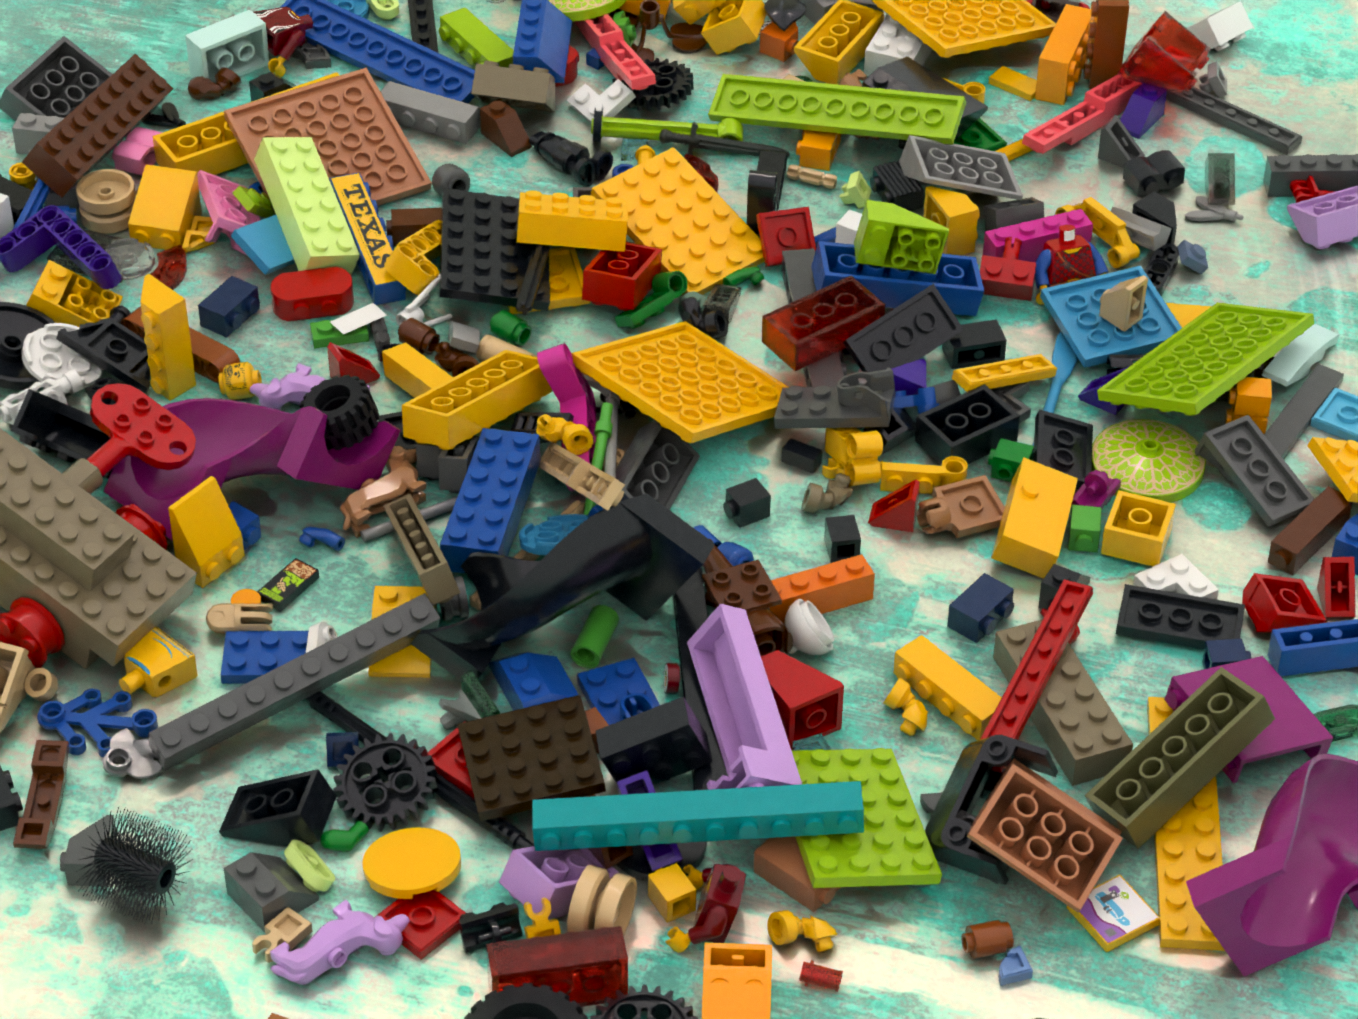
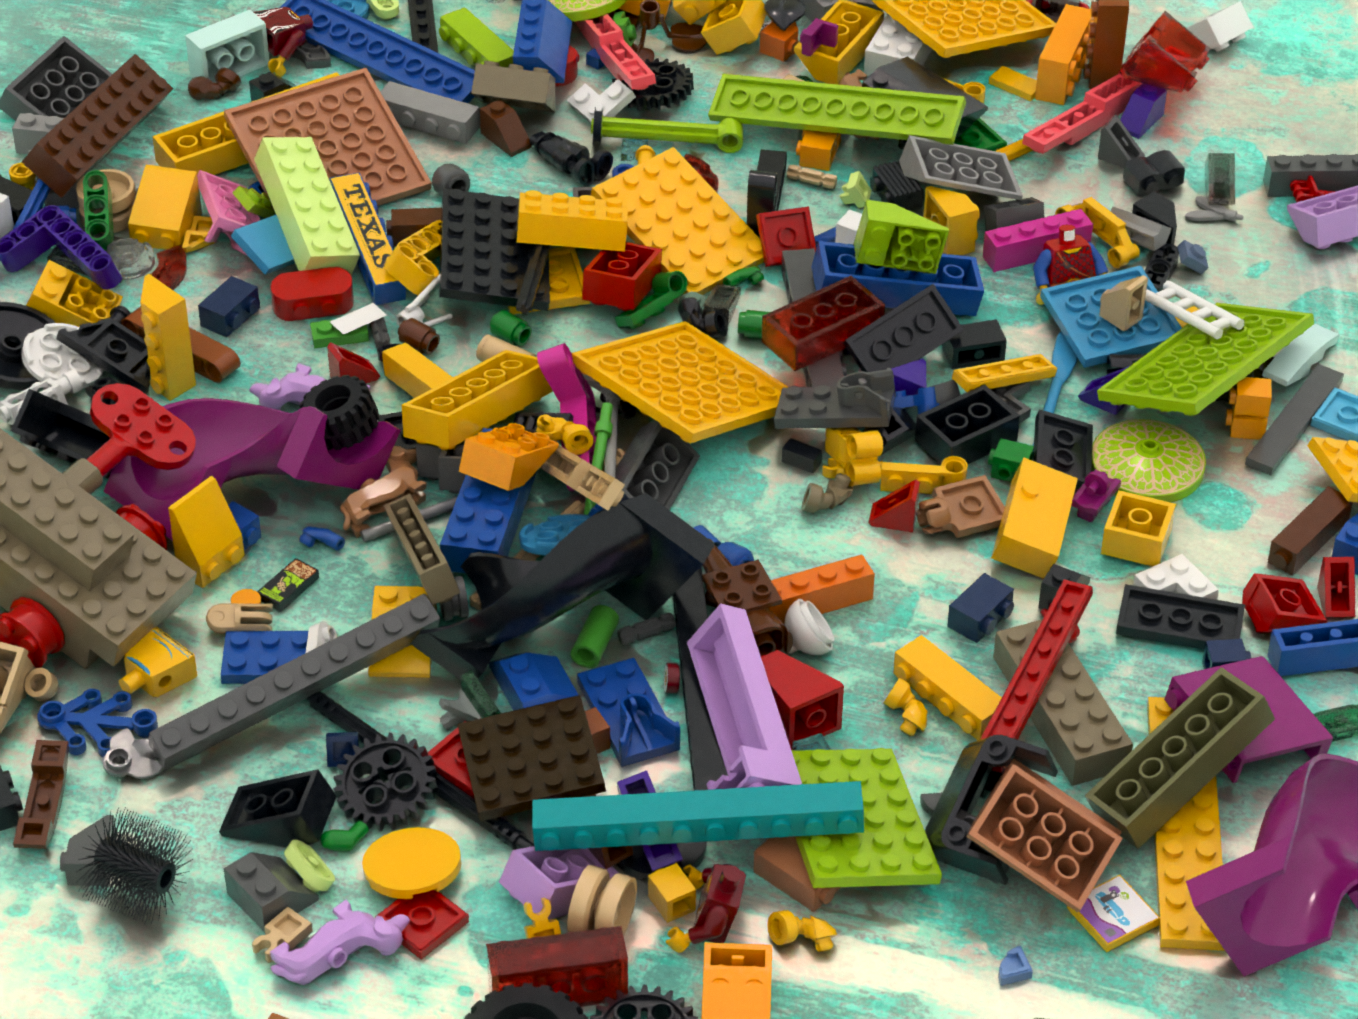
(94, 200): none -> green beam
(135, 151): bright pink brick -> none
(170, 117): black piece -> none
(237, 380): yellow head -> none
(453, 359): reddish brown arm -> none
(463, 337): light grey slope -> none
(492, 926): black hips -> none
(506, 455): none -> light orange slope
(646, 628): none -> dark grey axle
(659, 740): black brick -> none
(714, 143): pearl dark grey sword -> none
(747, 502): black brick -> none
(751, 323): none -> green brick
(818, 33): none -> magenta bracket
(820, 976): clear red pin -> none
(842, 537): black brick -> none
(987, 938): dark orange brick -> none
(1008, 275): red brick -> none
(1084, 528): bright green brick -> none
(1196, 318): none -> white bar
(1214, 80): light grey tile -> none
(1236, 119): dark grey tile -> none
(1256, 468): dark grey plate -> none

